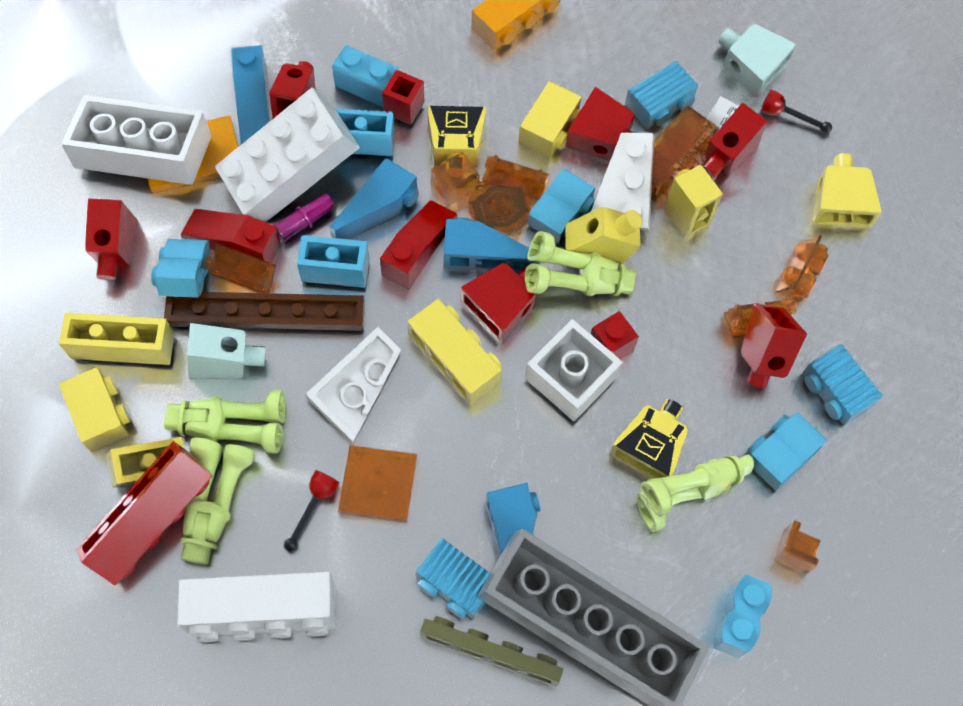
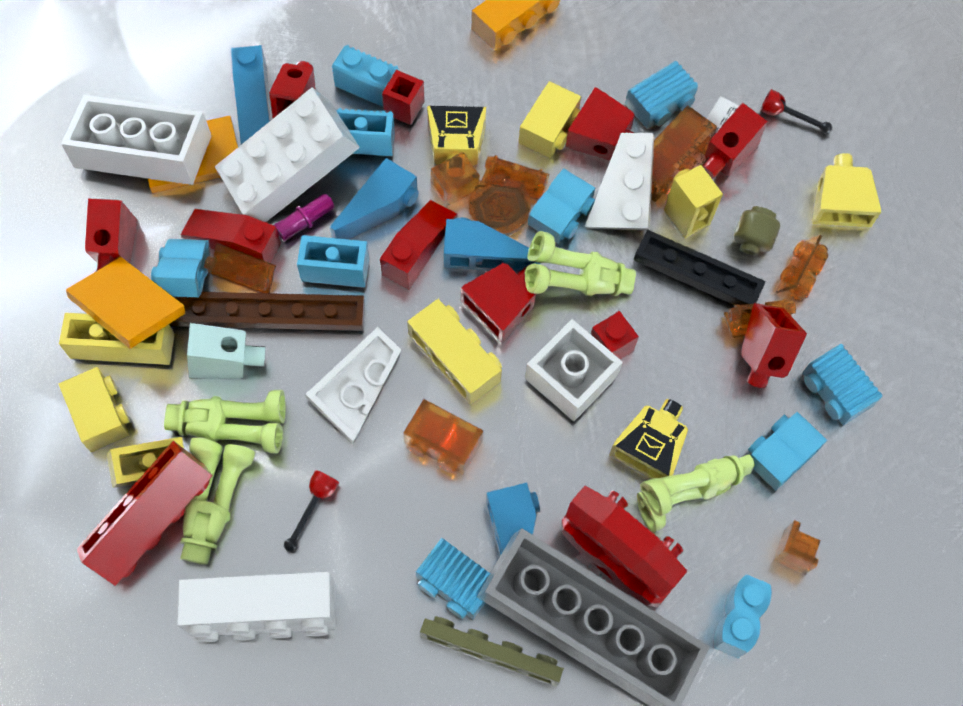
(125, 302): none -> light orange tile
(377, 484): clear orange tile -> none
(442, 437): none -> clear orange brick
(605, 232): light yellow torso -> none
(621, 547): none -> red brick
(698, 270): none -> black plate
(755, 56): light aqua torso -> none
(757, 230): none -> olive head

